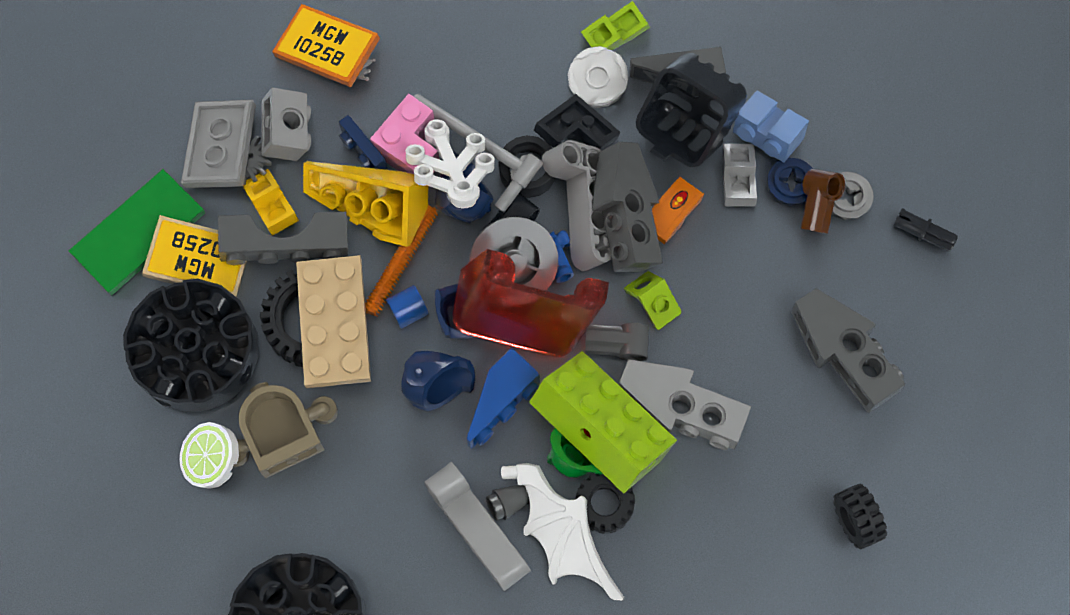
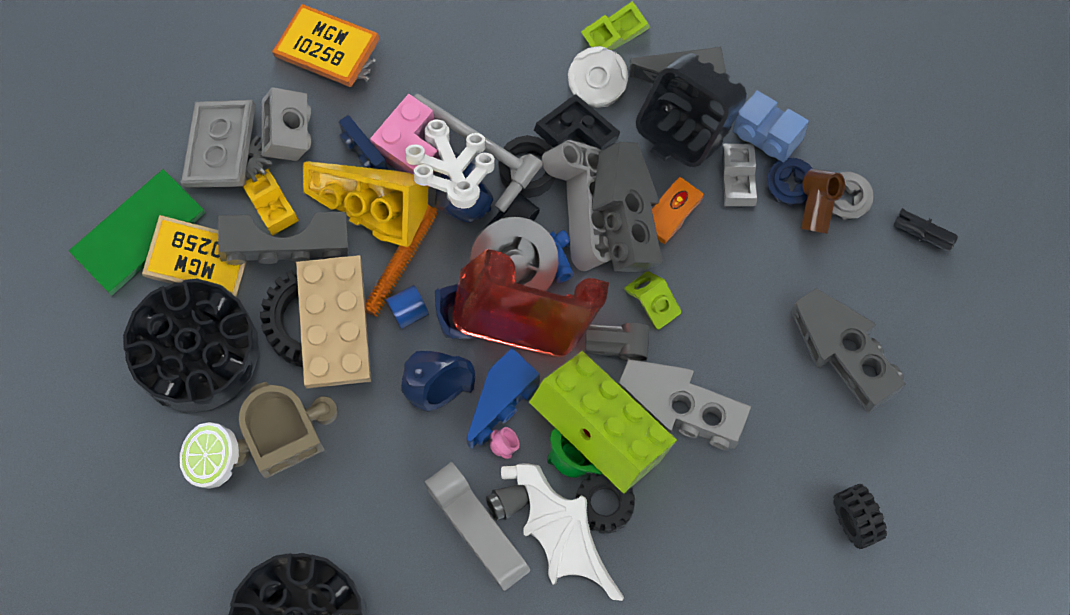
(504, 442): none -> bright pink plate

